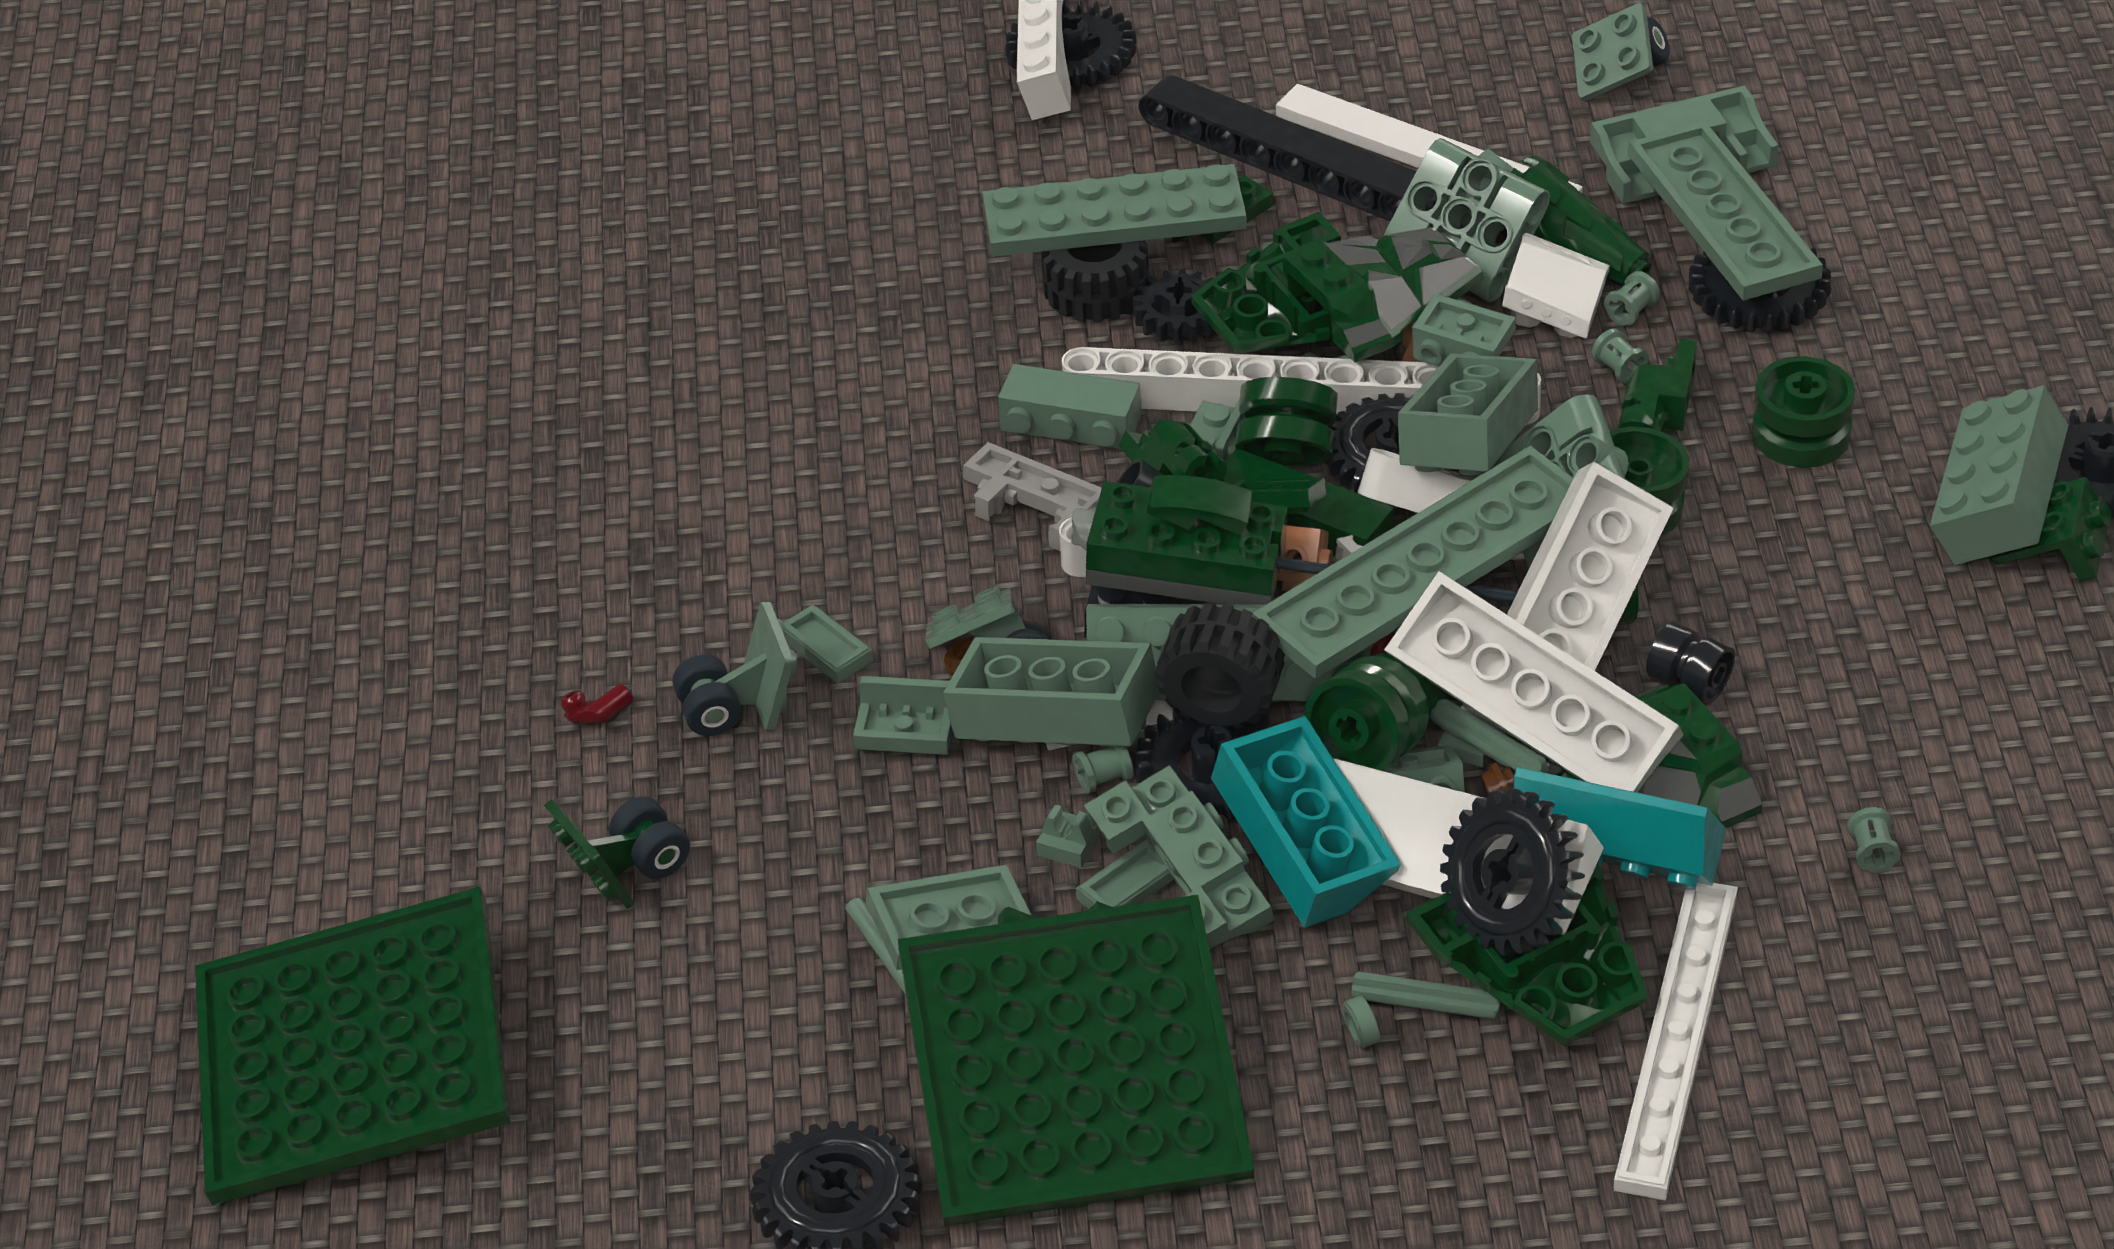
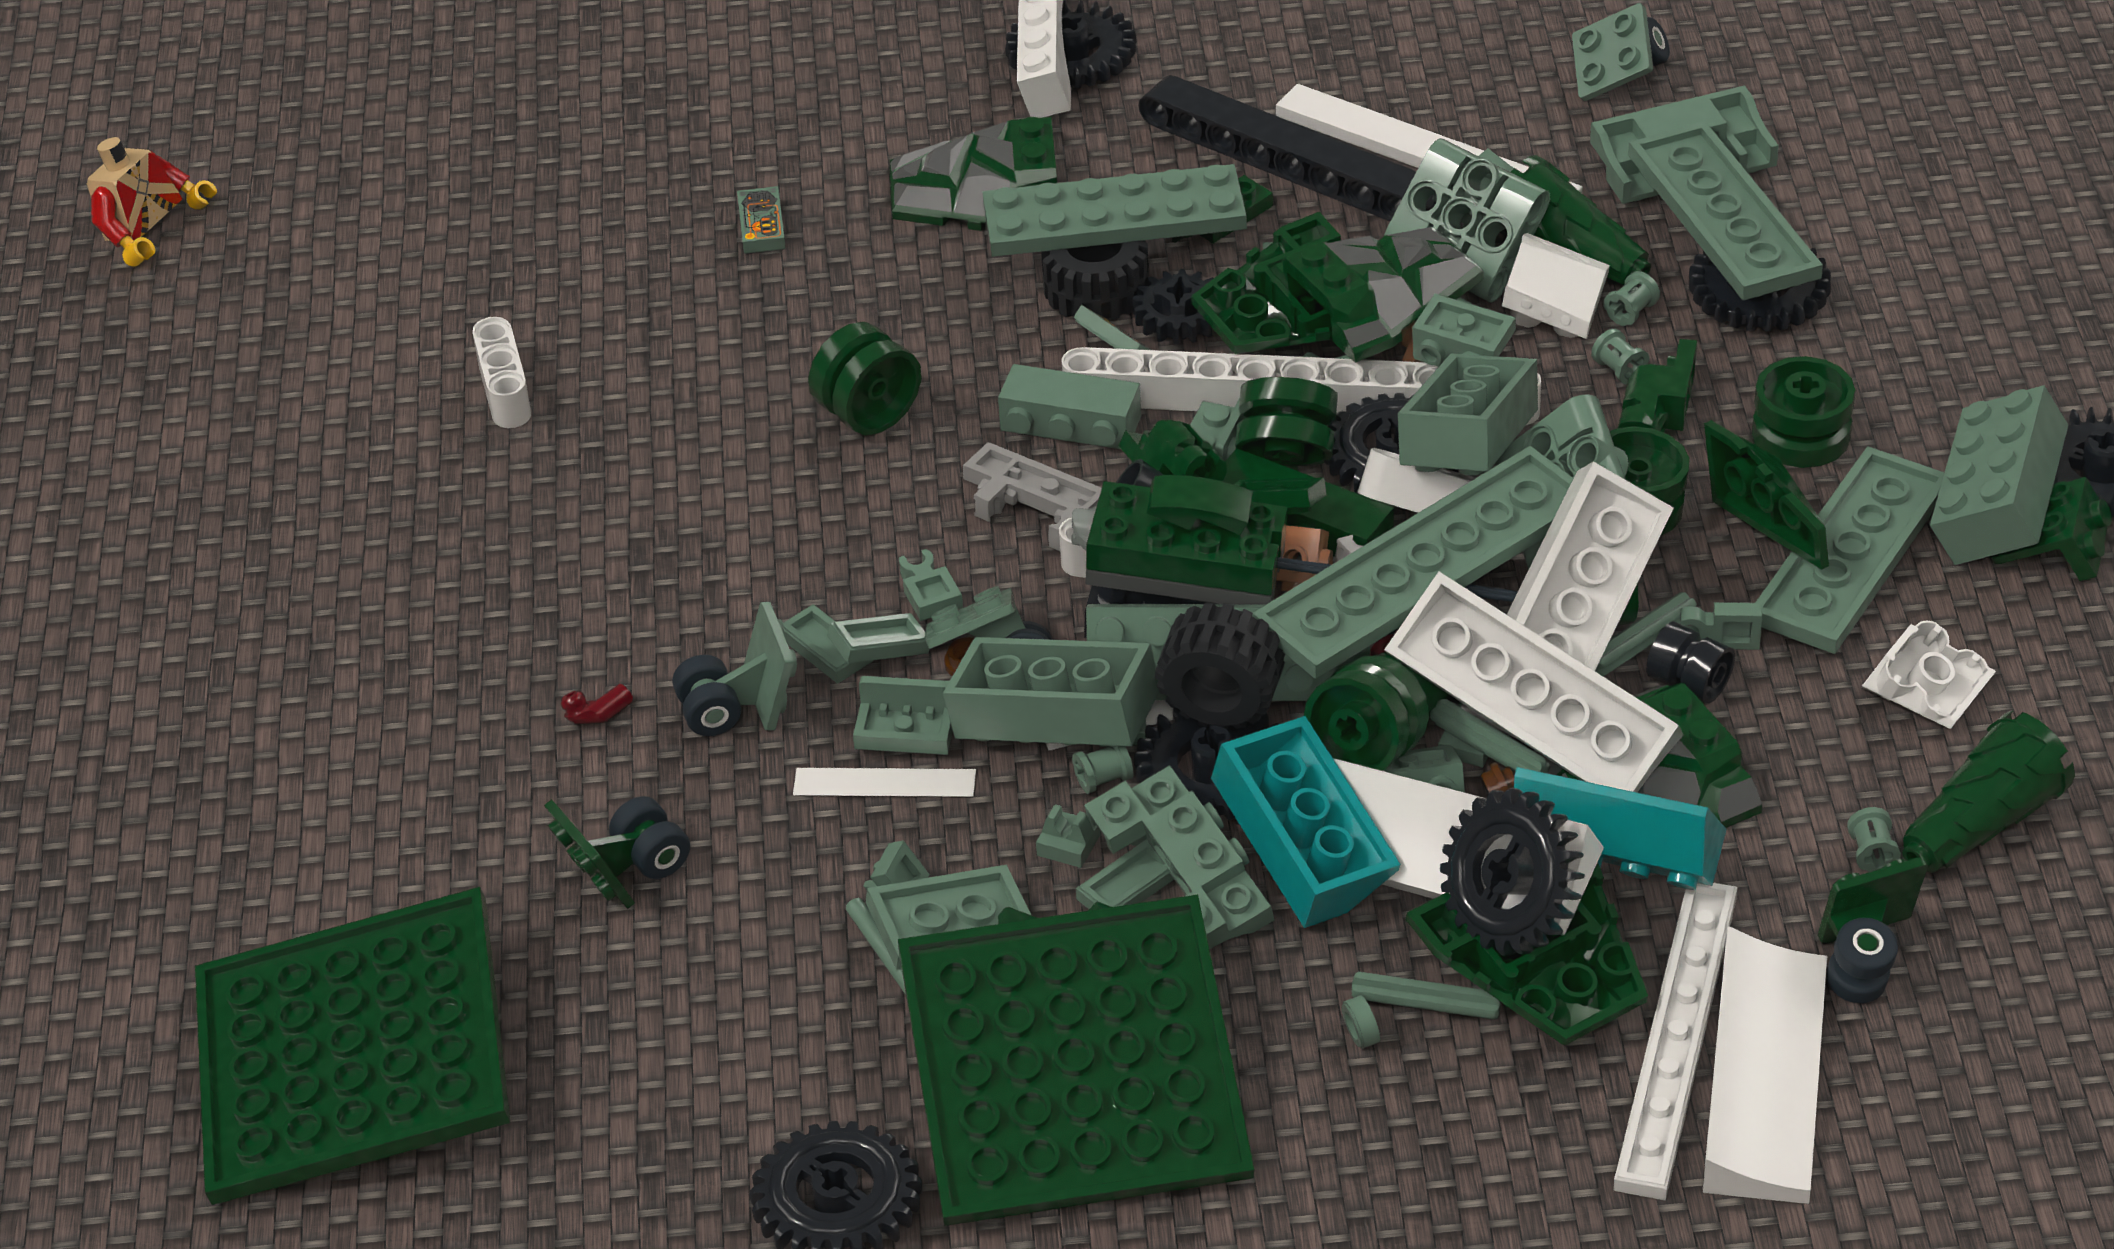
(135, 193): none -> torso
(501, 372): none -> white beam
(761, 219): none -> tile
(864, 378): none -> dark green wheel
(878, 637): none -> sand green tile
(884, 782): none -> white sticker
(896, 866): none -> sand green tile
(928, 587): none -> sand green plate
(950, 175): none -> wedge
(1106, 330): none -> sand green tile
(1641, 633): none -> sand green axle
(1729, 623): none -> sand green plate
(1763, 494): none -> dark green wedge
(1765, 1072): none -> white arch
(1858, 922): none -> plate
(1867, 533): none -> sand green plate
(1930, 674): none -> white slope
(1998, 785): none -> dark green cone

